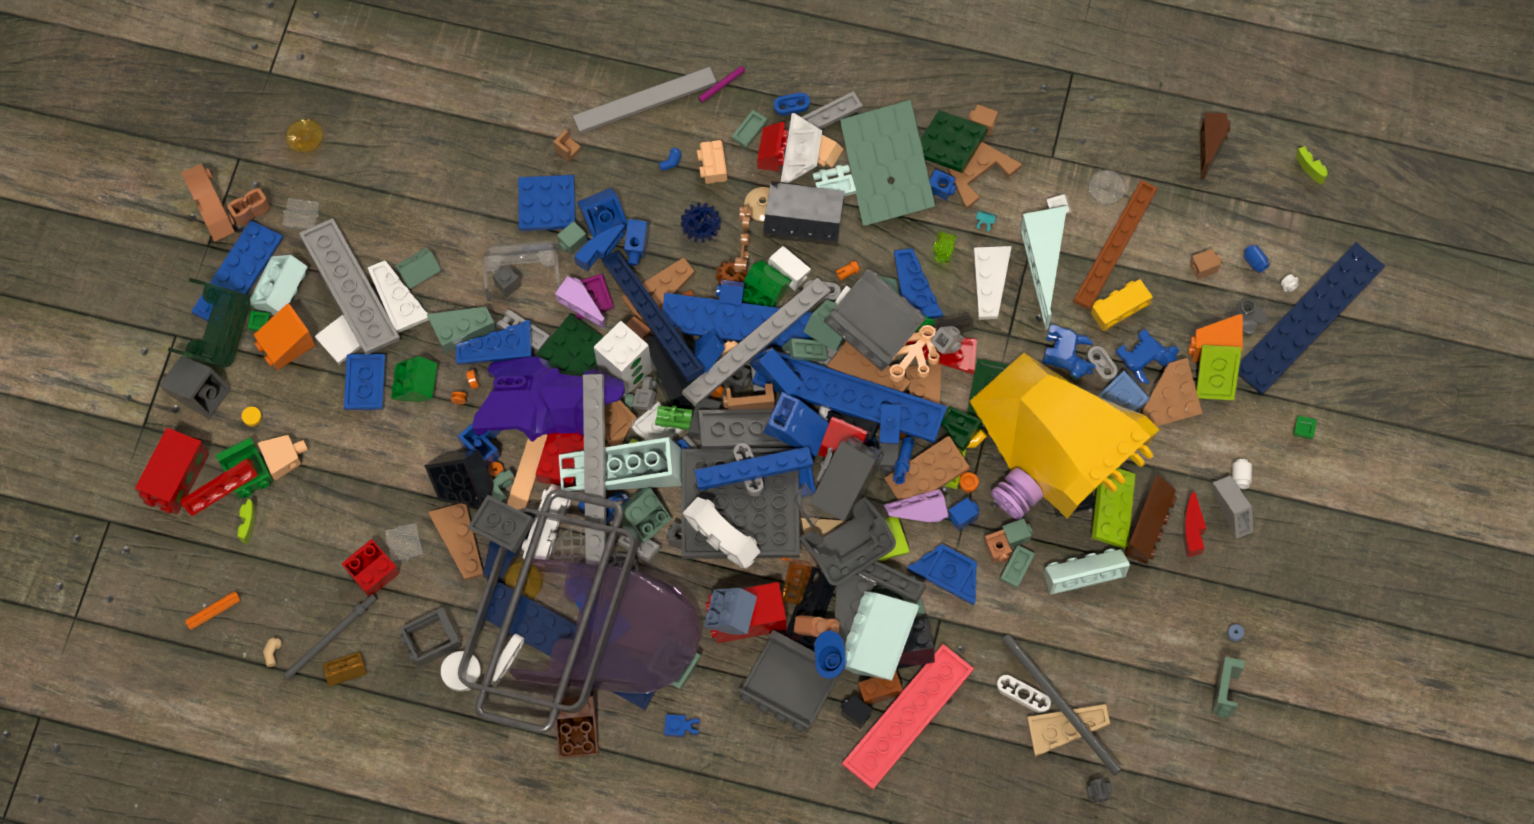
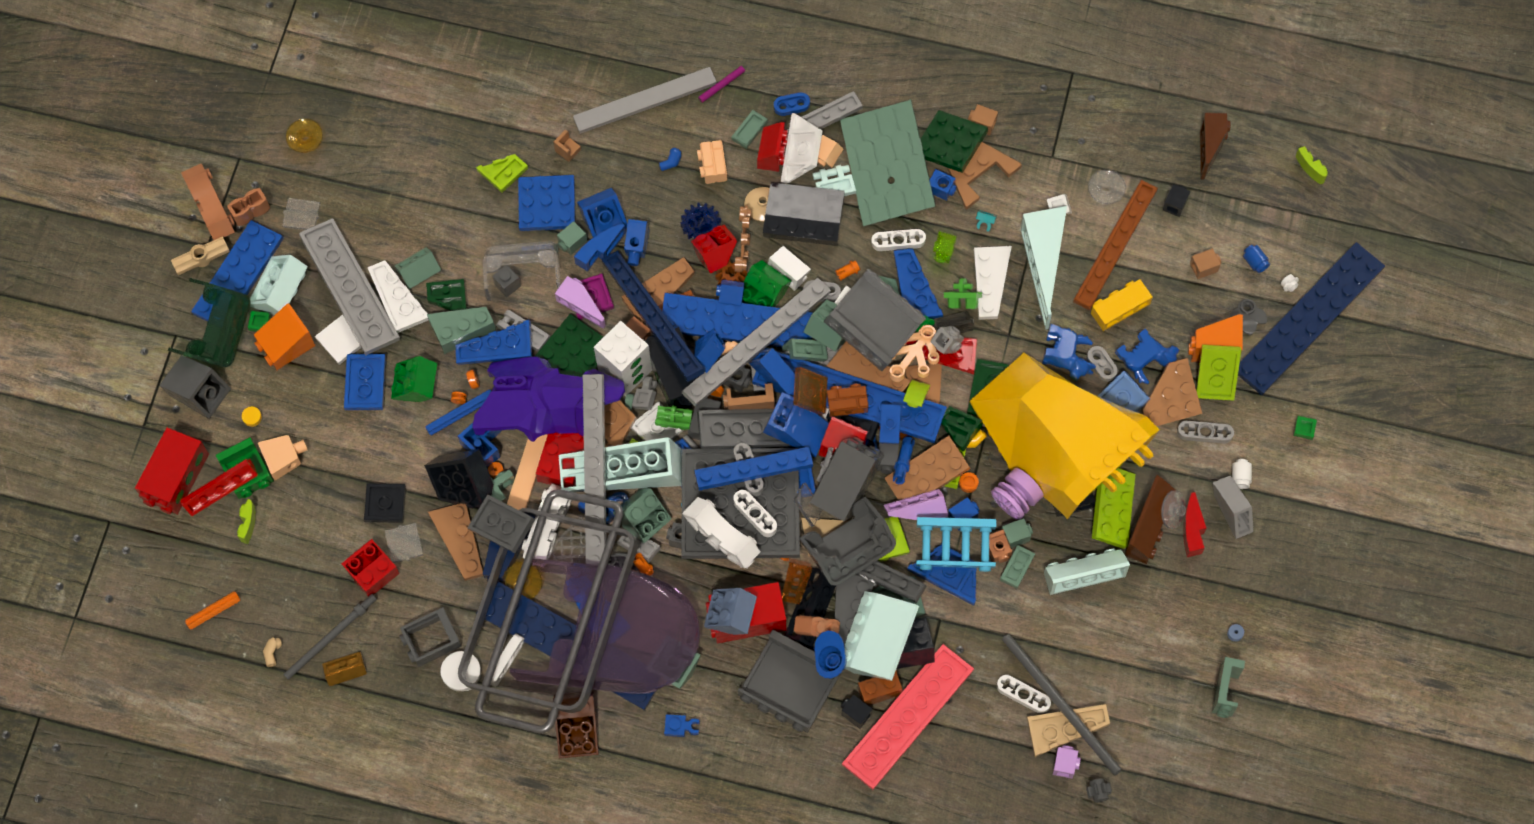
(190, 261): none -> tan piece
(385, 503): none -> black tile
(447, 294): none -> dark green wing
(457, 413): none -> blue axle
(503, 171): none -> lime wing
(642, 565): none -> orange pin
(714, 248): none -> red slope
(756, 522): none -> white beam
(810, 390): none -> clear orange tile
(847, 400): none -> dark orange brick
(902, 233): none -> white beam
(916, 393): none -> lime slope
(954, 296): none -> bright green hips
(965, 526): none -> medium azure fence
(1066, 762): none -> lavender brick
(1173, 509): none -> clear dish
(1176, 200): none -> black brick
(1211, 426): none -> light grey beam

